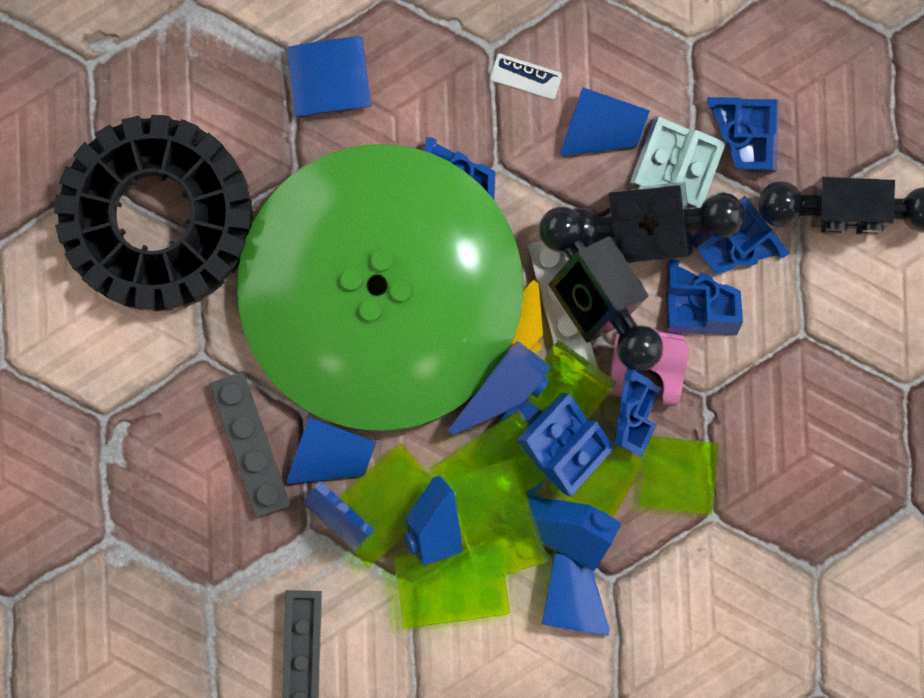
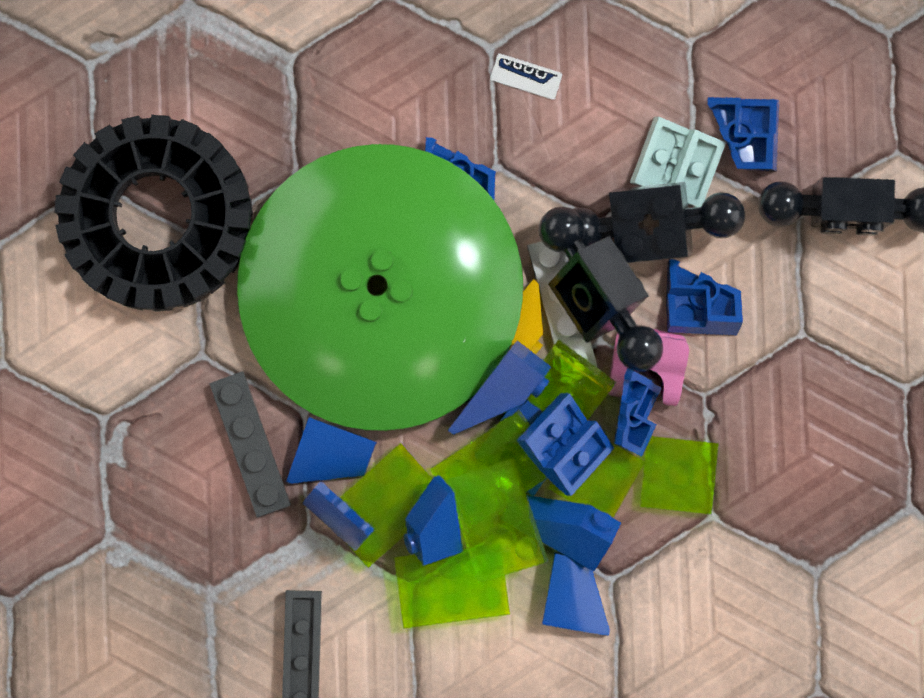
(329, 76): blue slope -> none
(603, 124): blue slope -> none
(745, 248): blue slope -> none

